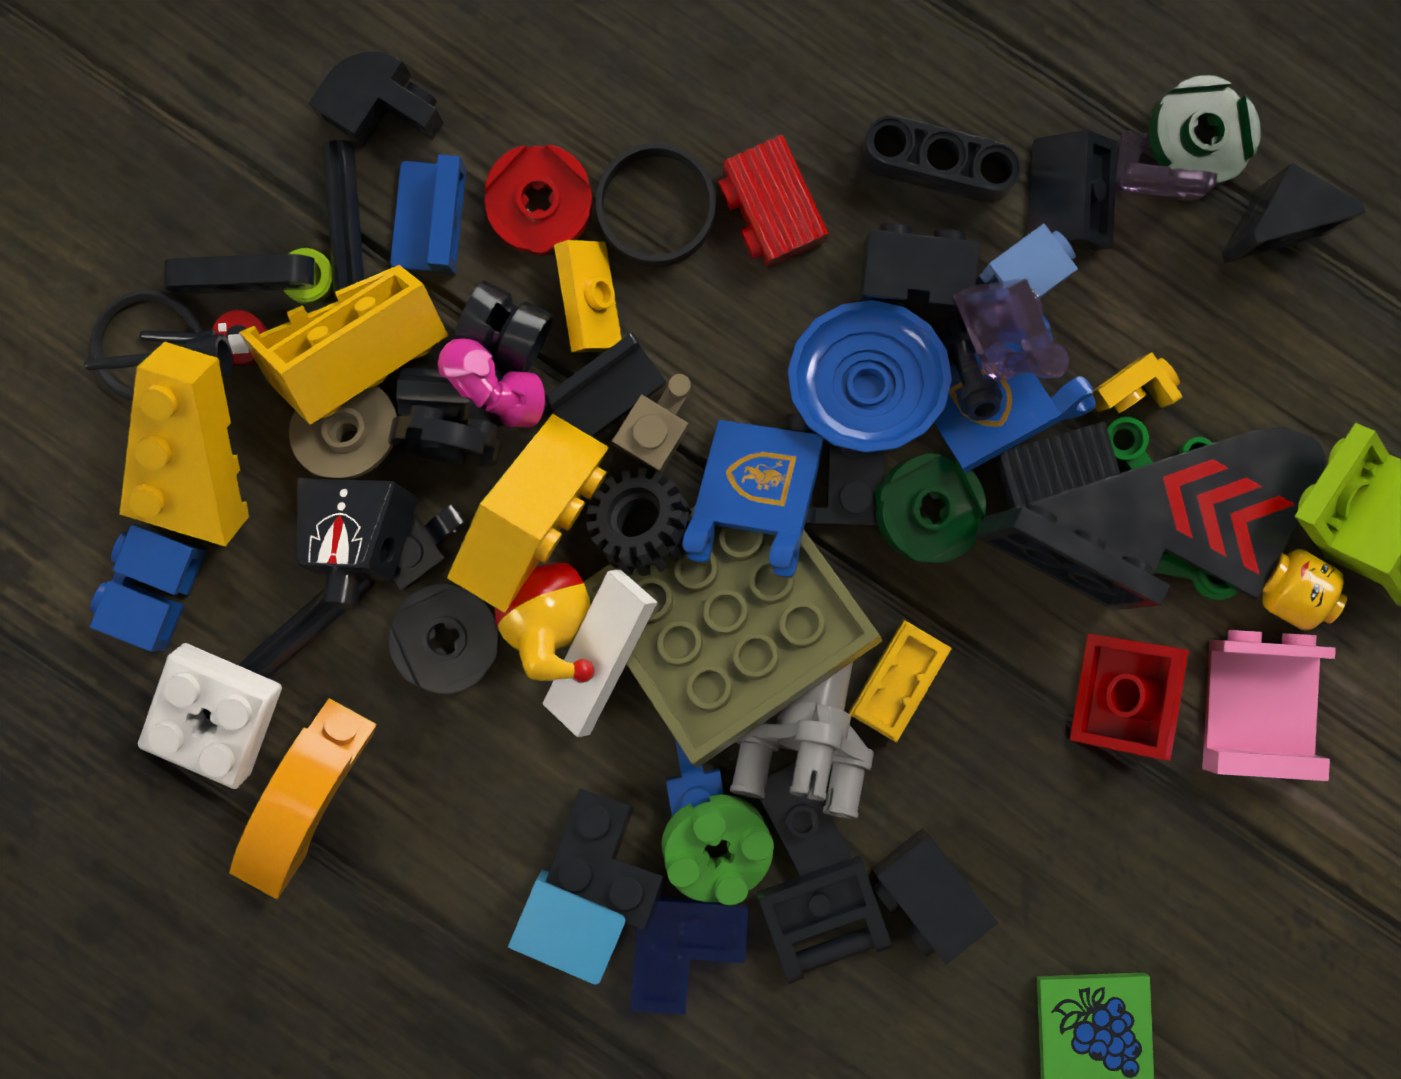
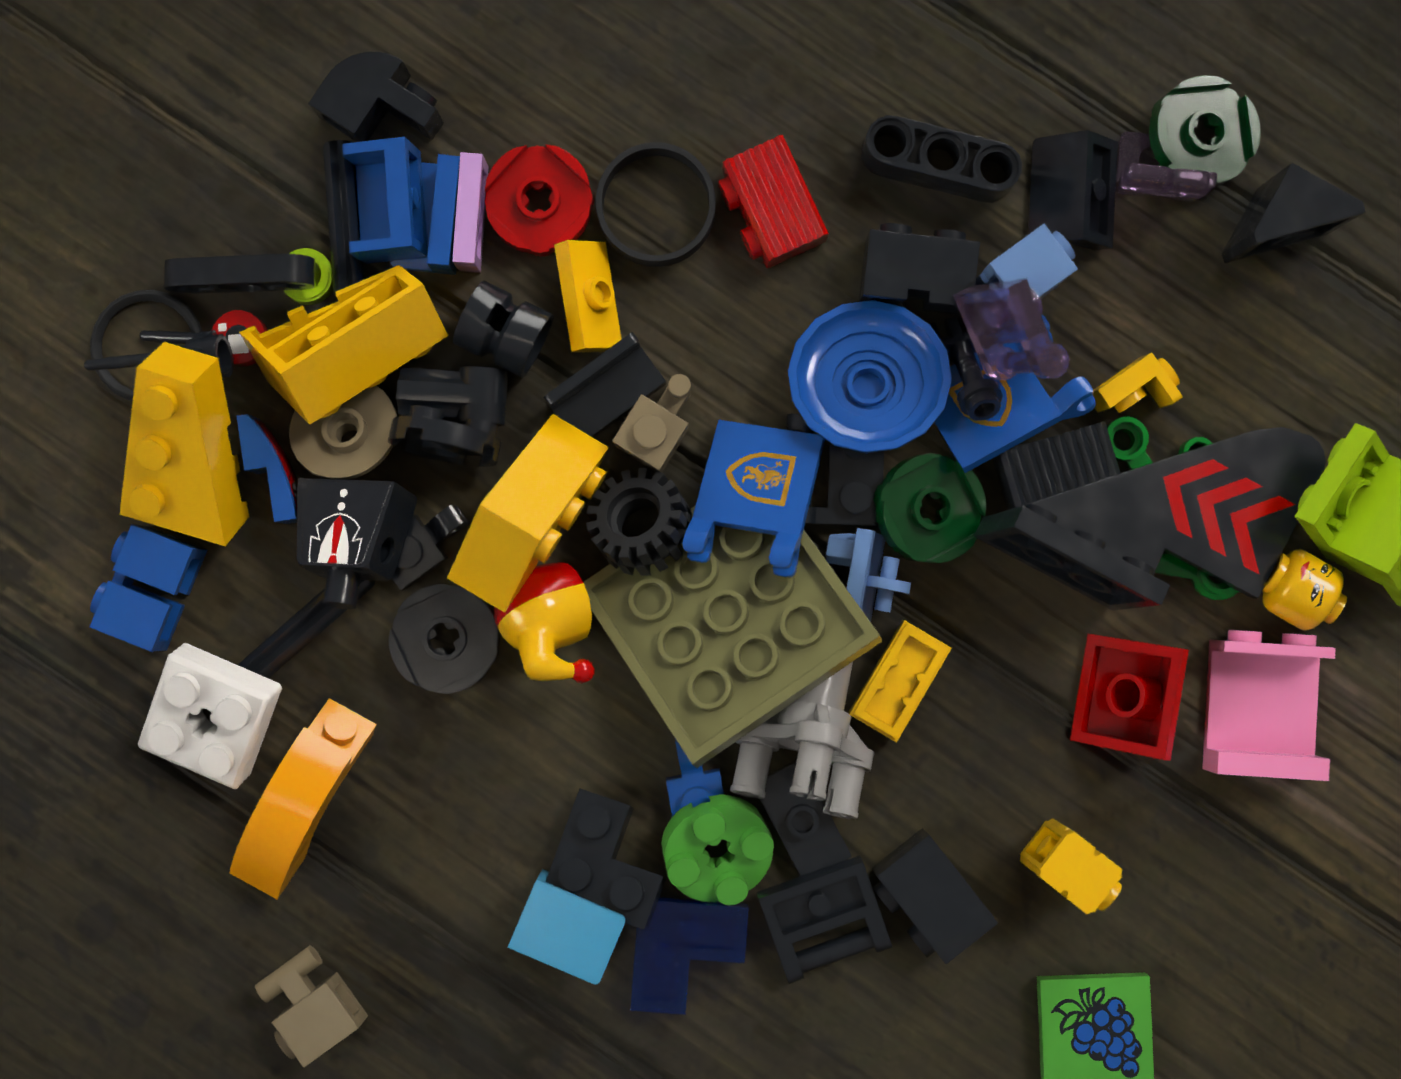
(264, 455): none -> blue slope
(317, 1014): none -> dark tan brick
(388, 200): none -> blue panel
(470, 213): none -> lavender tile
(515, 399): dark pink arm -> none
(607, 642): white tile -> none
(864, 557): none -> medium blue hips
(1072, 867): none -> yellow brick

